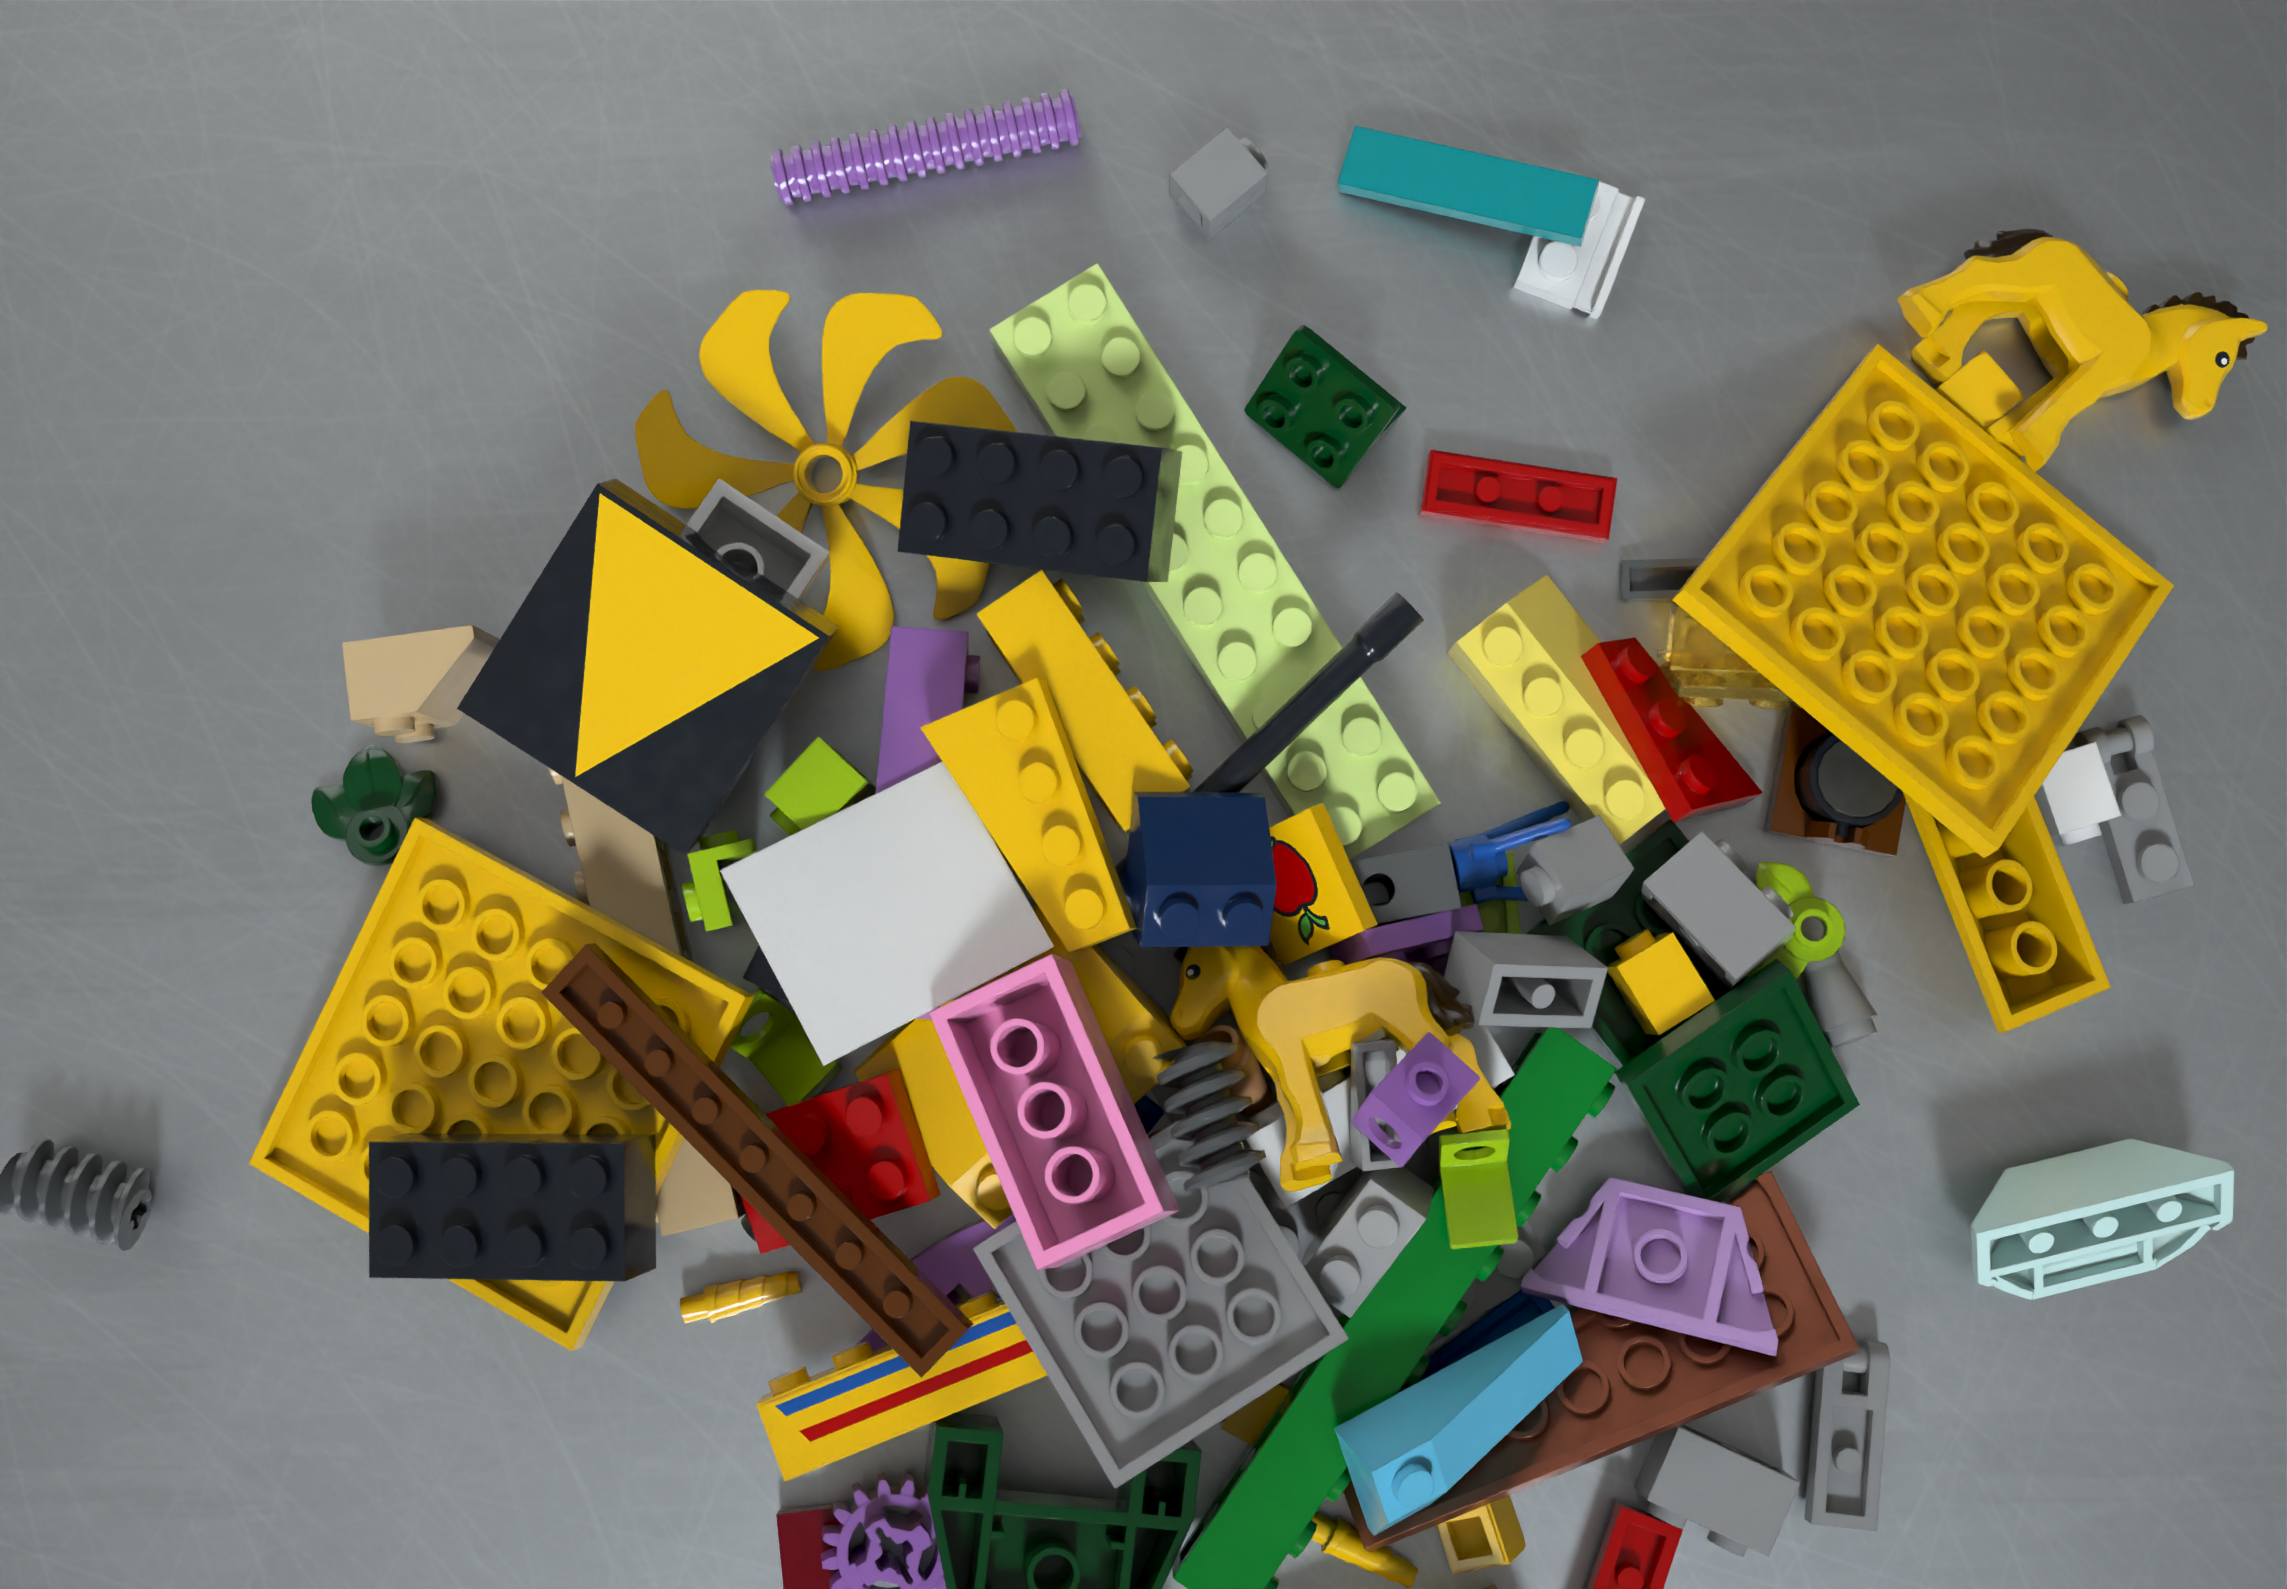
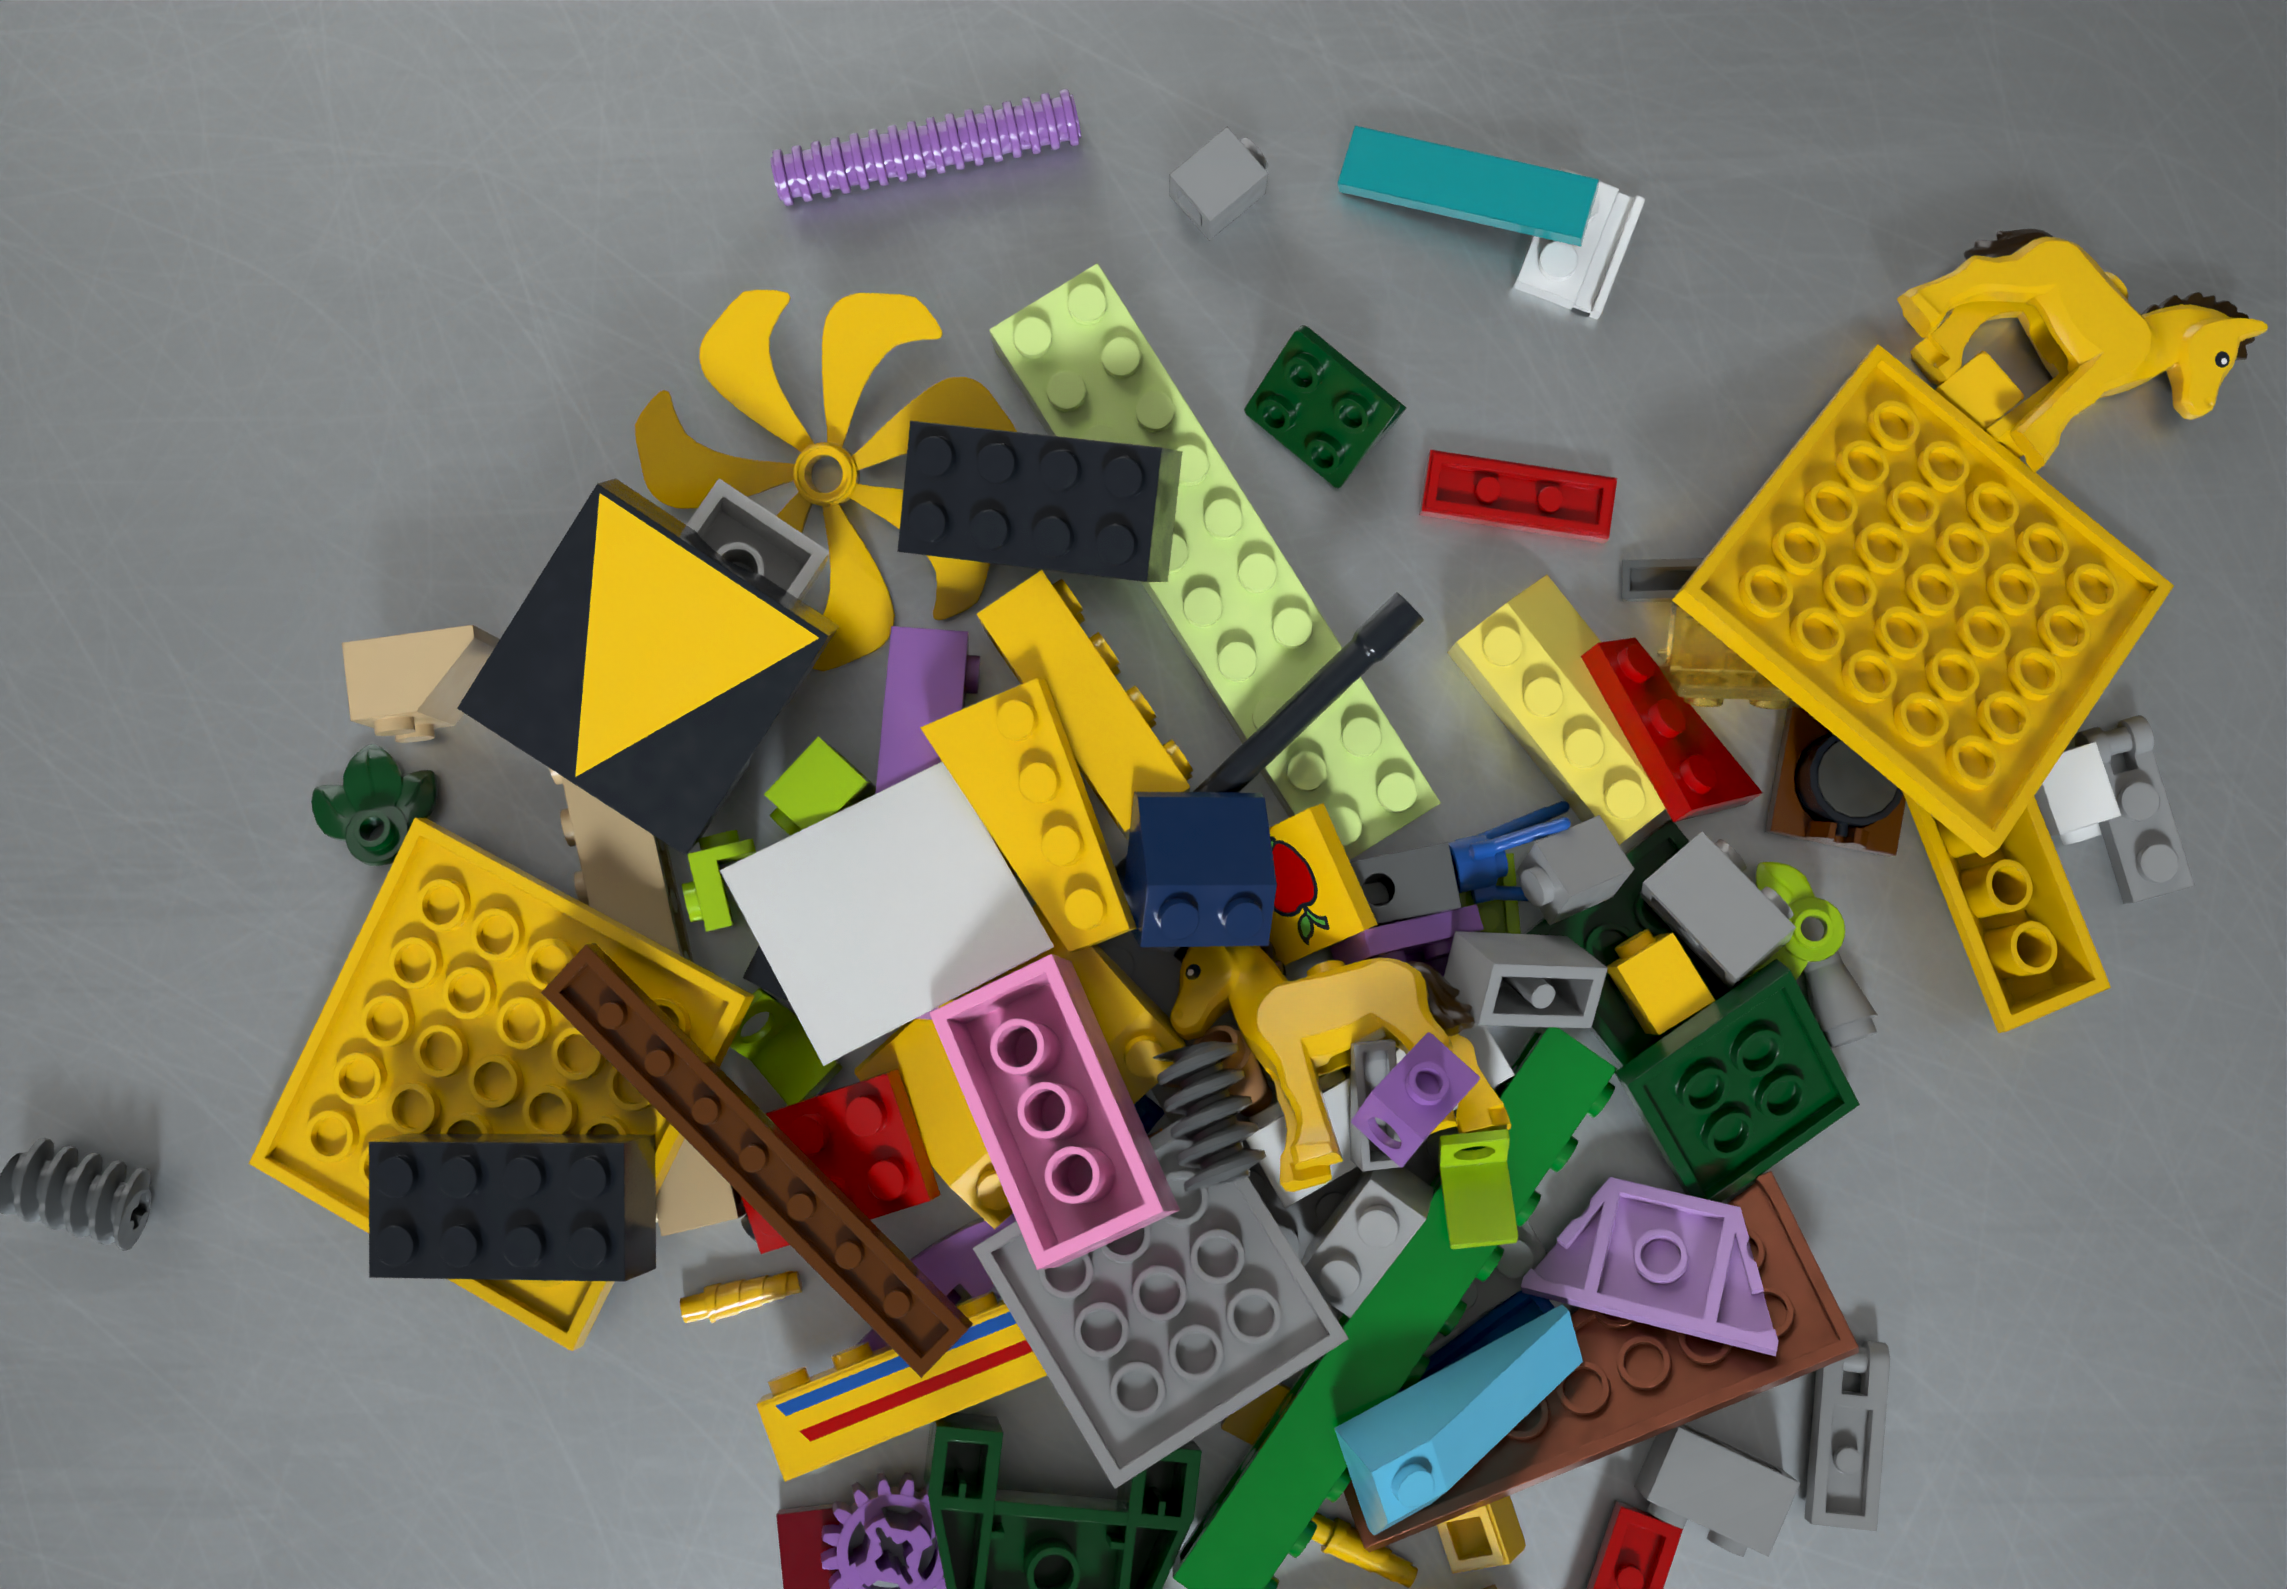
(2096, 1216): light aqua wedge -> none

